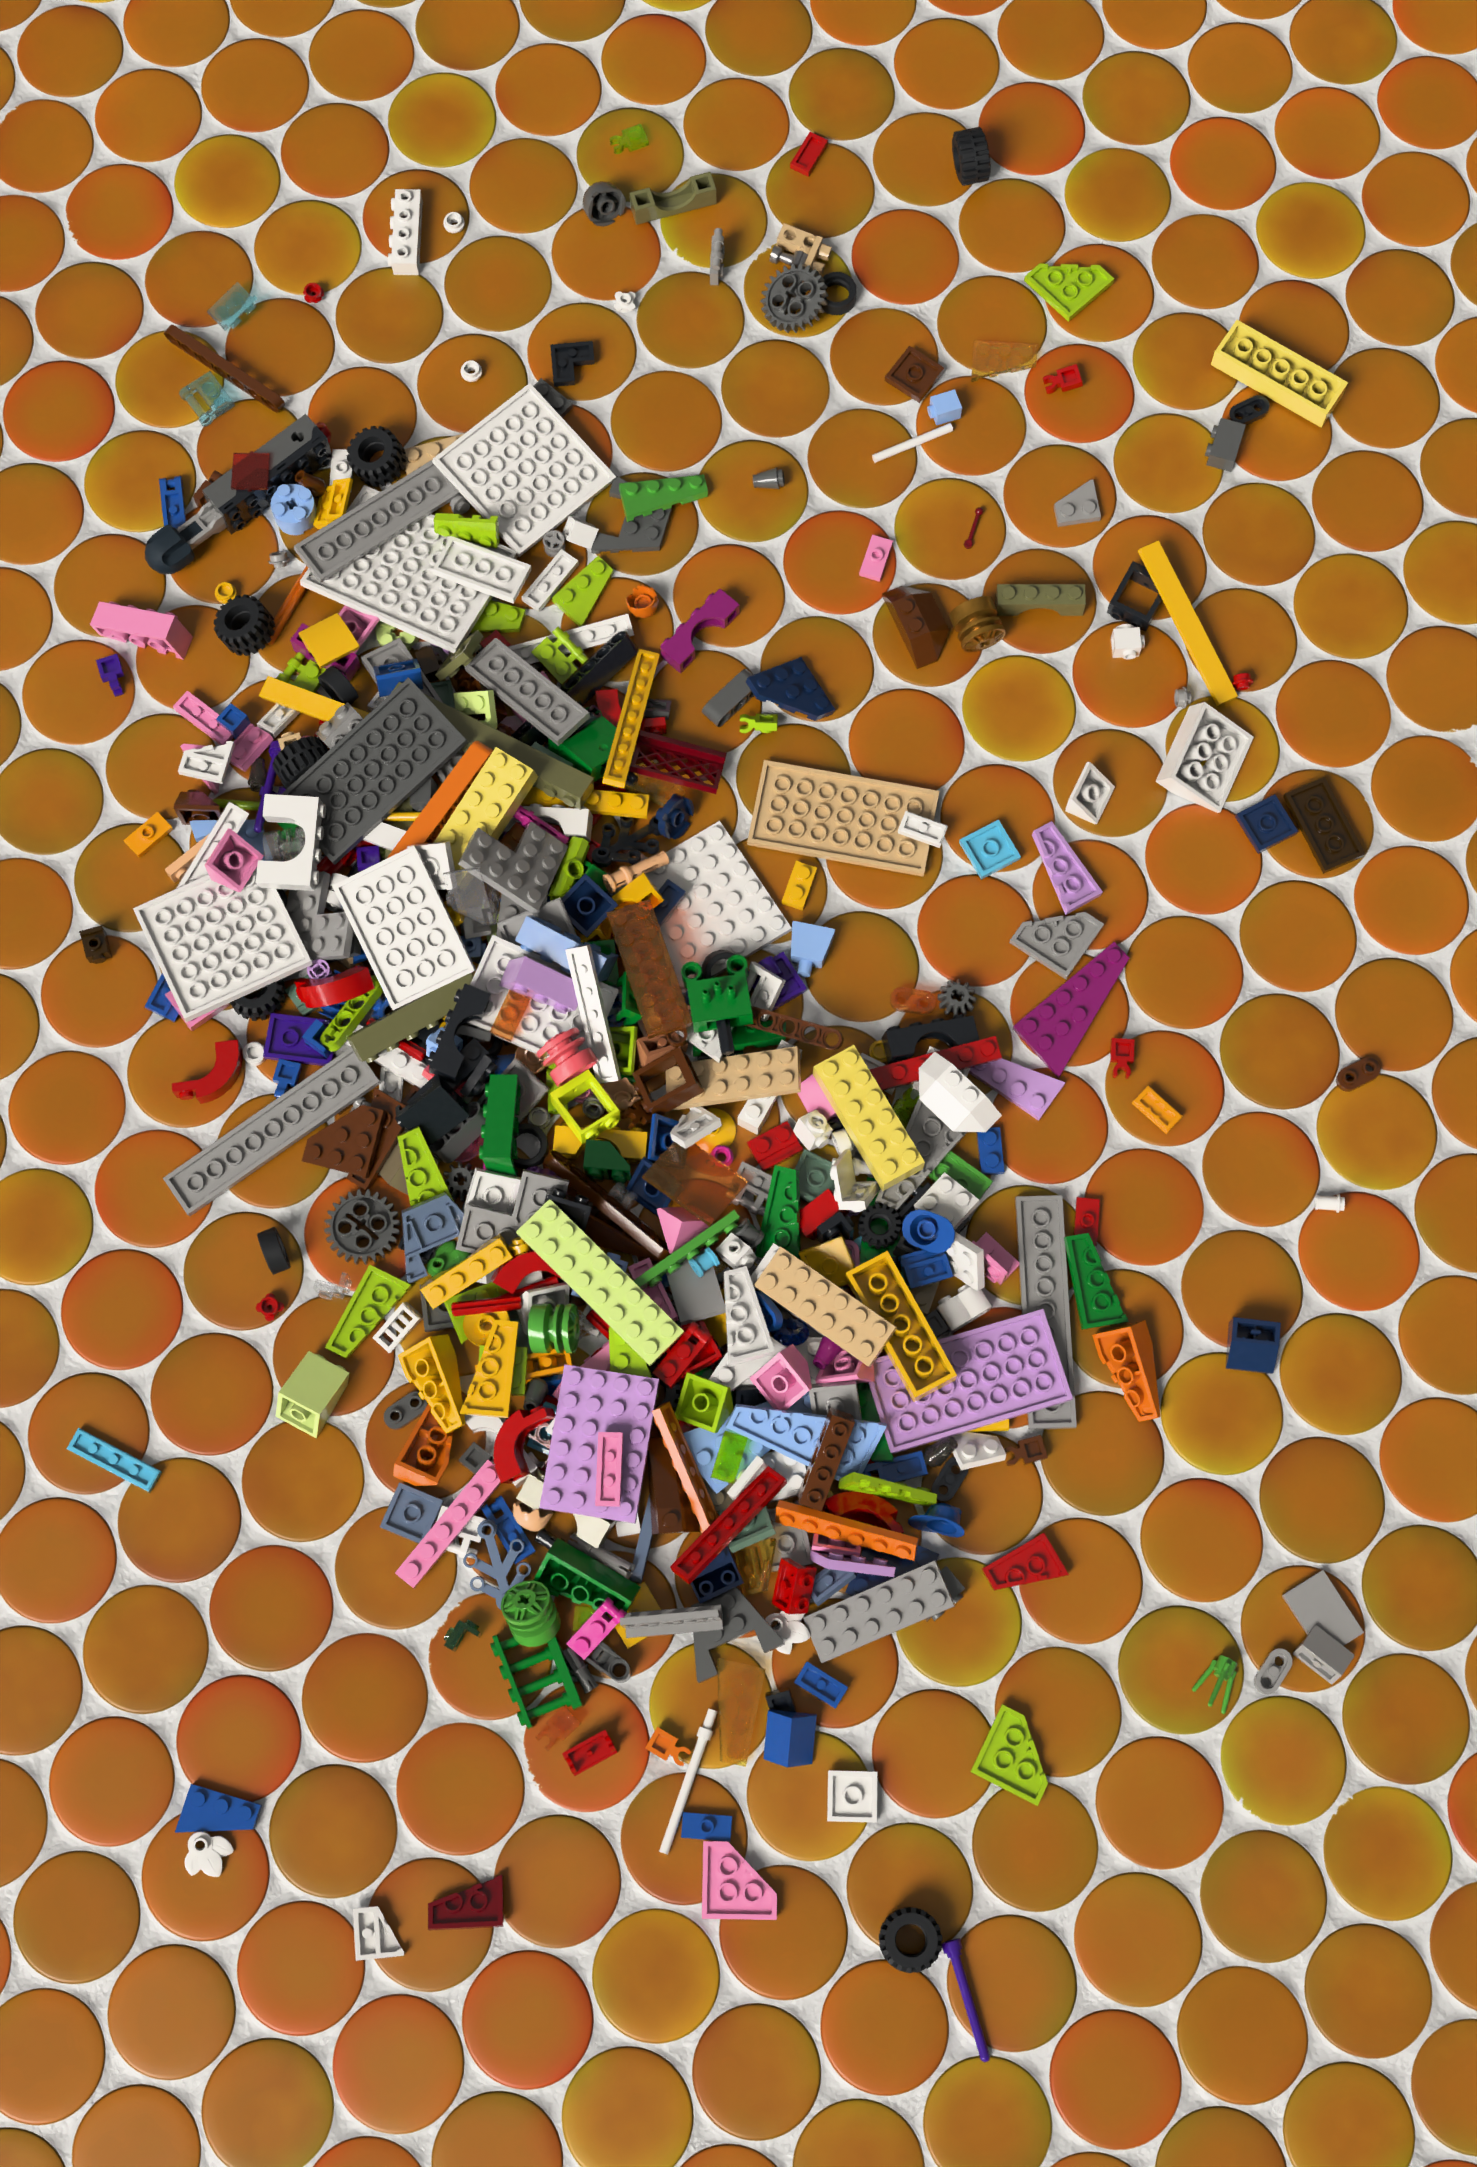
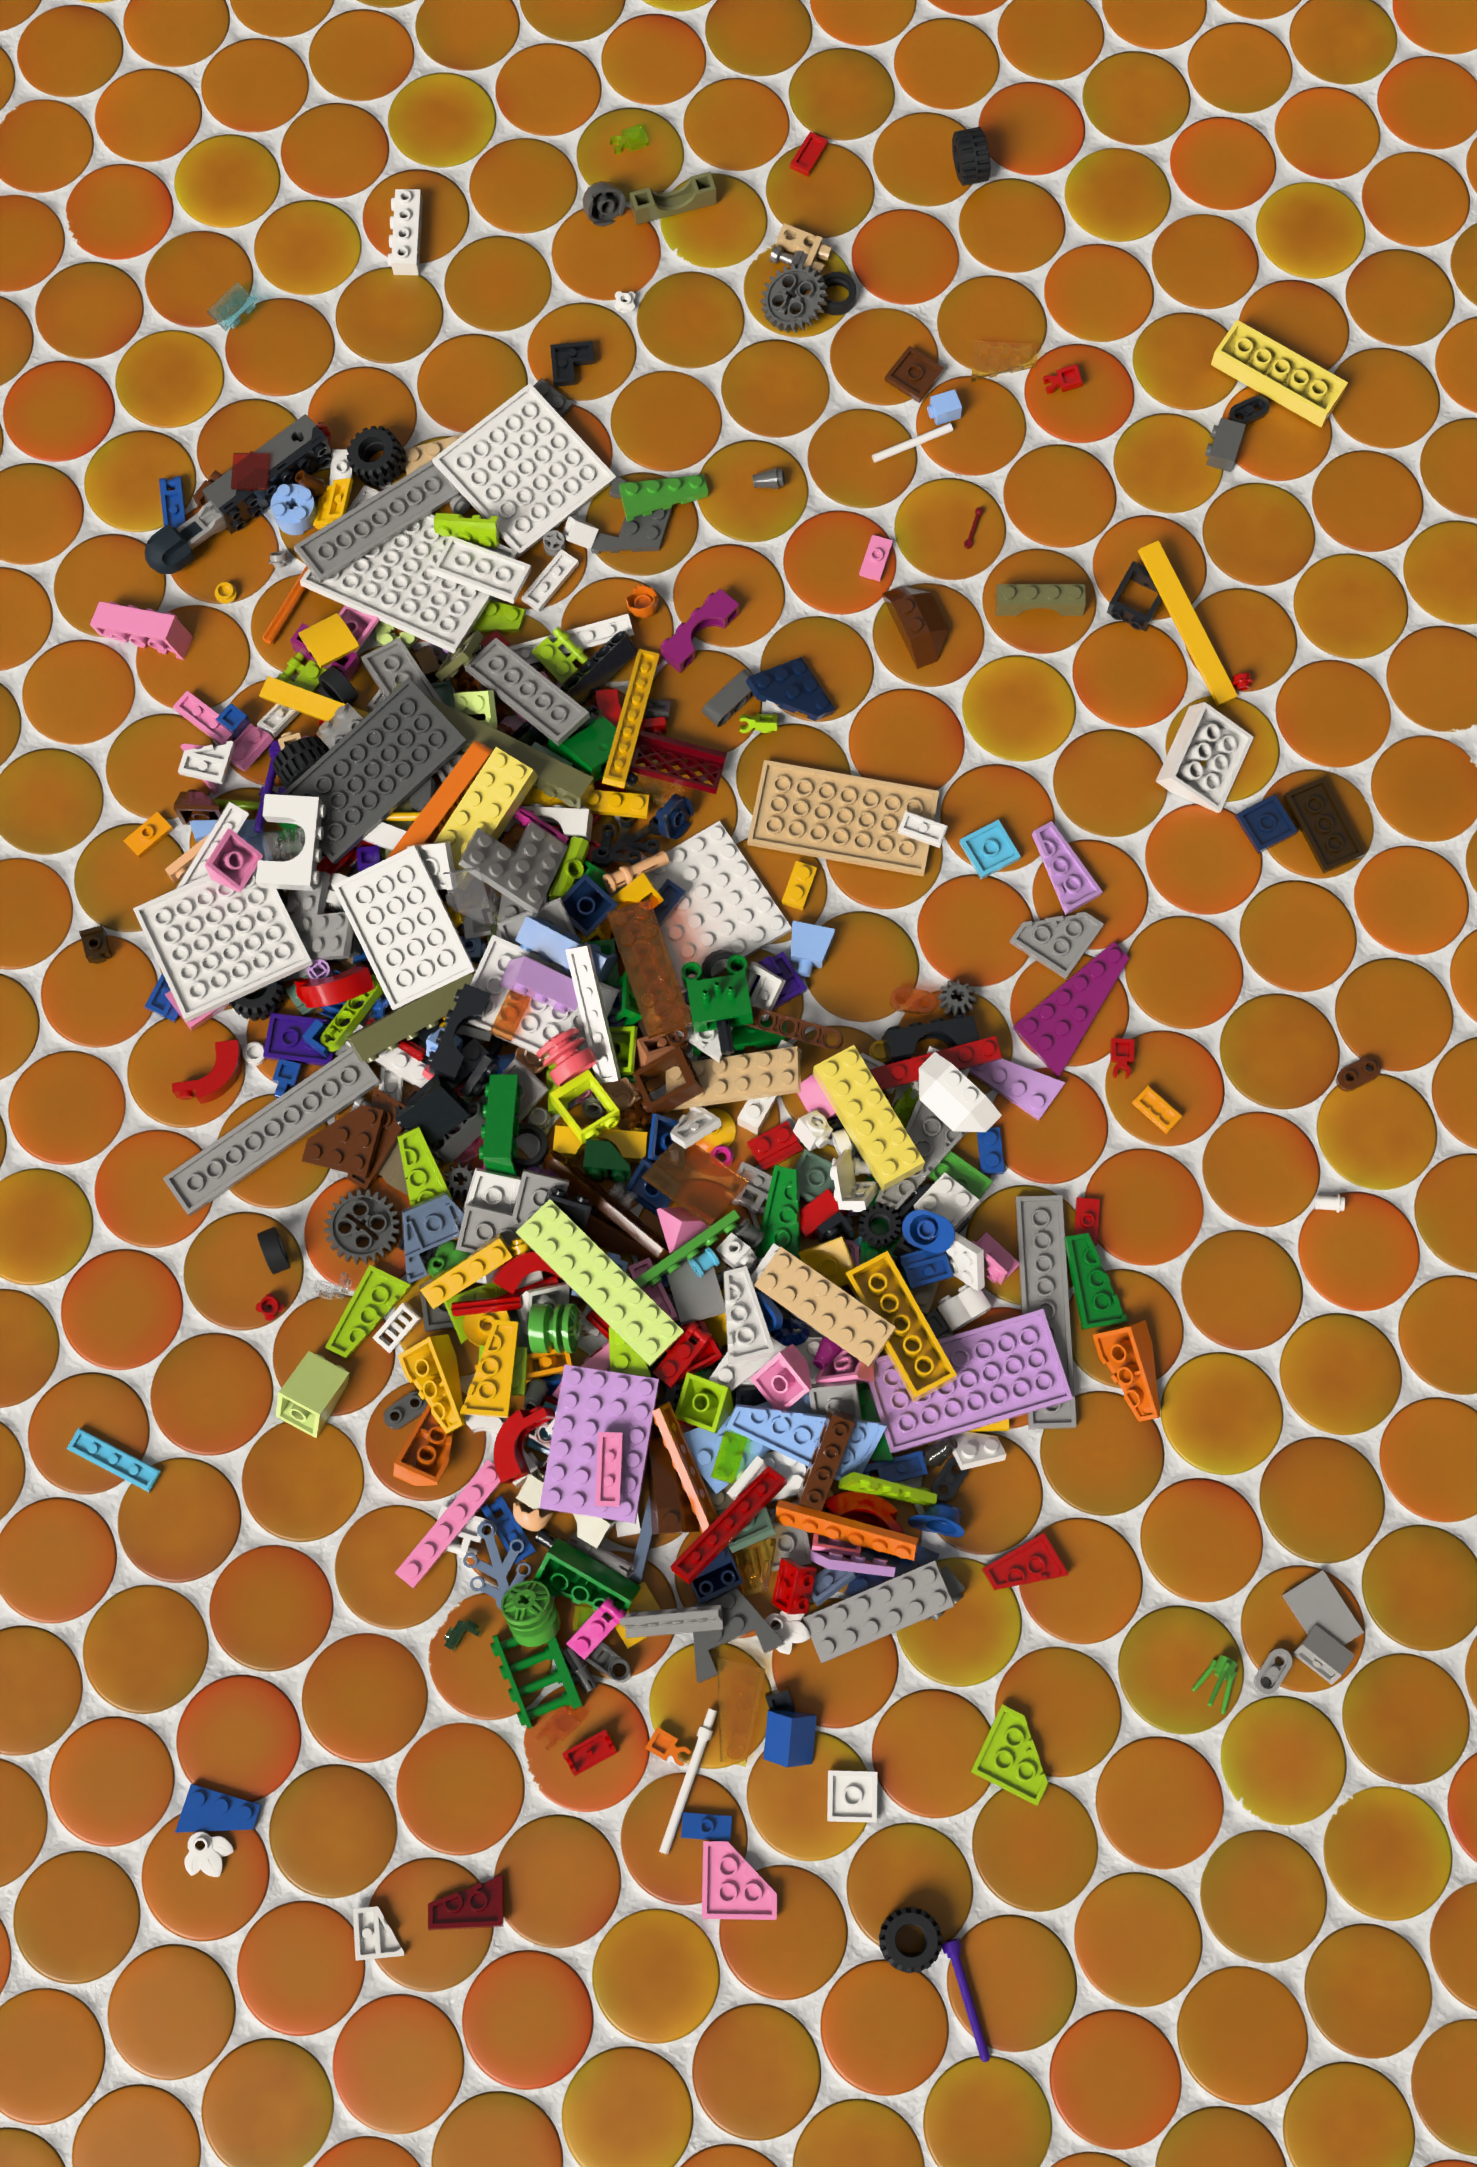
(110, 670): dark purple plate -> none
(212, 394): clear light blue plate -> none
(224, 368): reddish brown beam -> none
(253, 634): black tyre -> none
(257, 775): clear smoke cone -> none
(313, 288): red plate -> none
(390, 674): blue slope -> none
(411, 1513): sand blue plate -> none
(453, 217): white plate -> none
(471, 366): white plate -> none
(474, 1458): dark grey plate -> none
(581, 593): lime wing -> none
(716, 256): light grey plate -> none
(821, 1685): blue plate -> none
(977, 624): pearl gold wheel -> none
(1029, 1450): reddish brown plate -> none
(1068, 286): lime plate -> none
(1078, 506): light grey wing -> none
(1090, 794): white slope -> none
(1126, 642): white brick -> none
(1182, 697): light grey plate -> none
(1252, 1345): dark blue slope -> none

